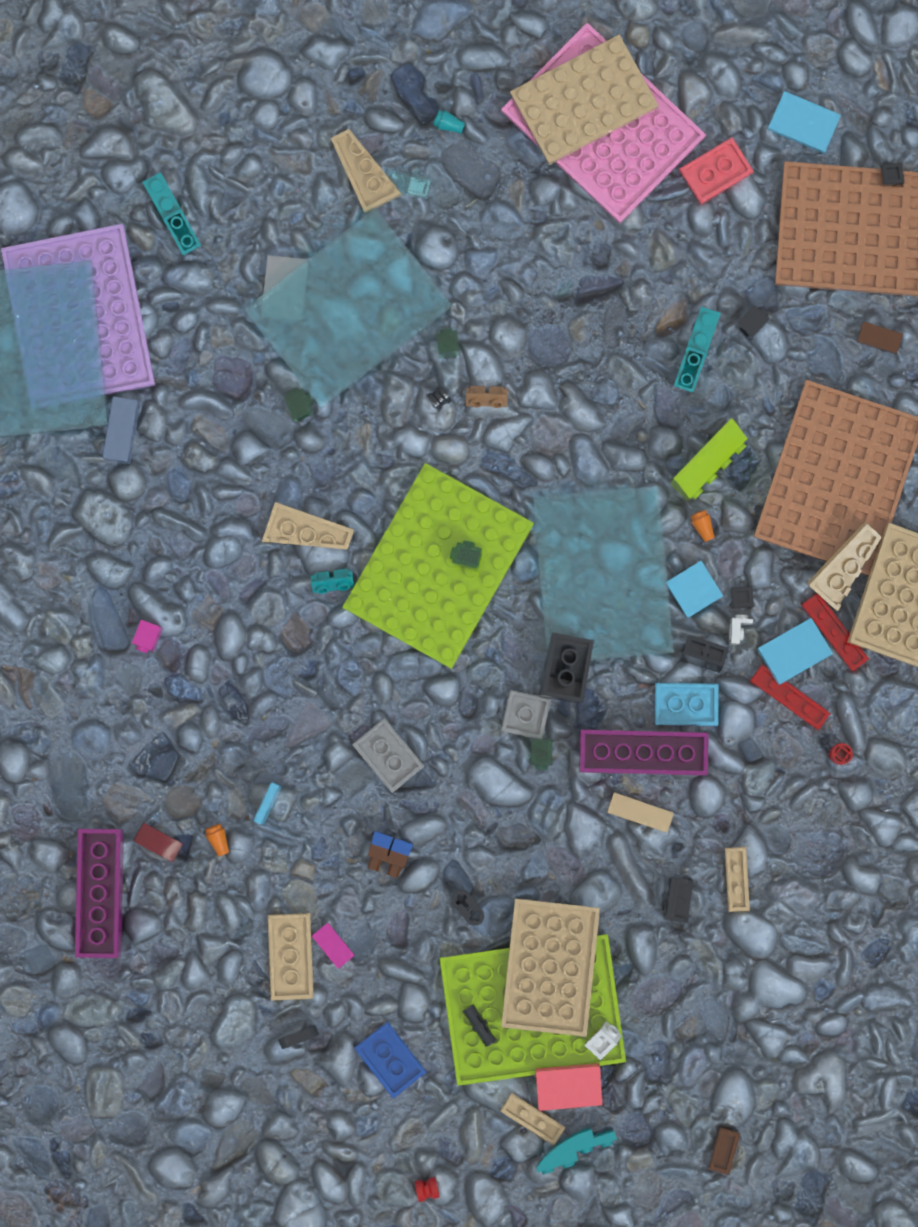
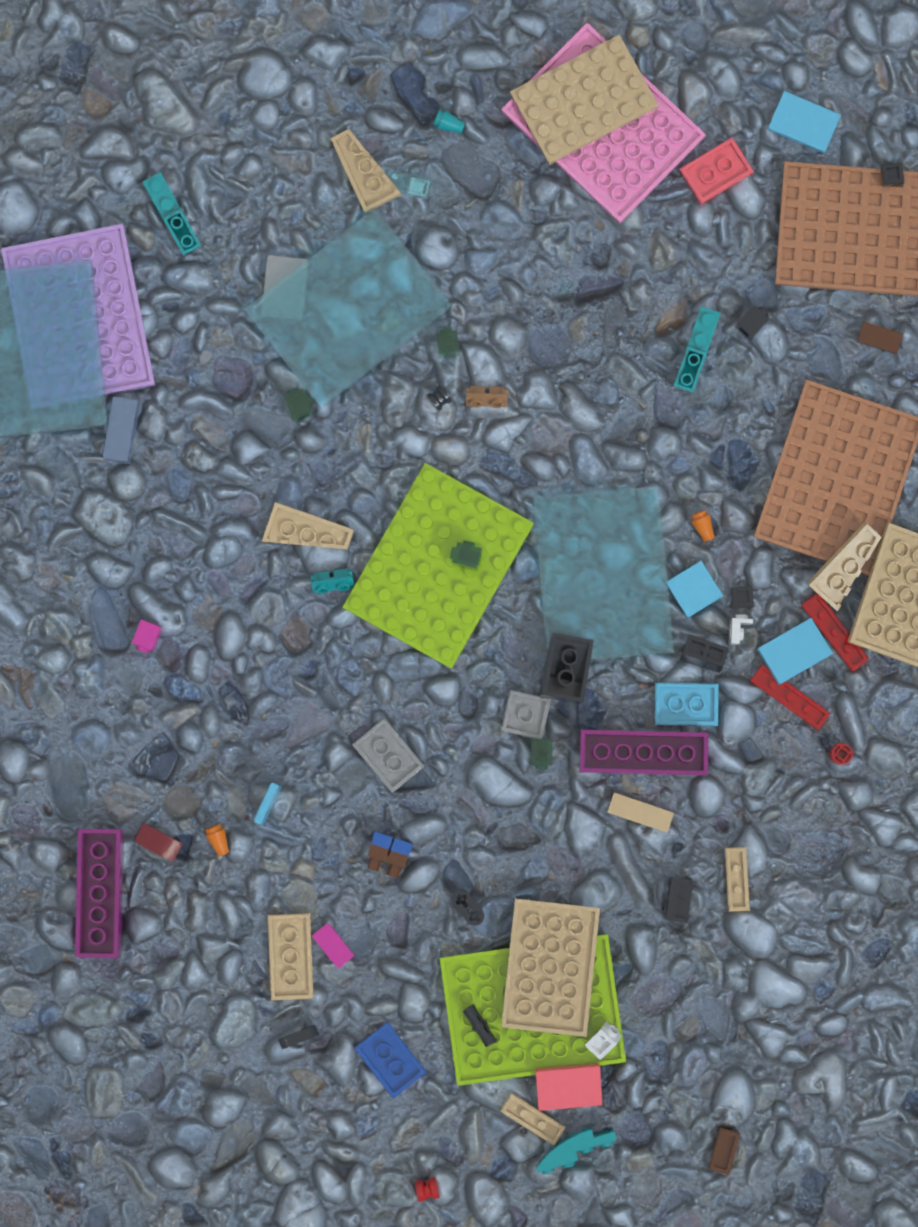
(709, 460): lime slope -> none

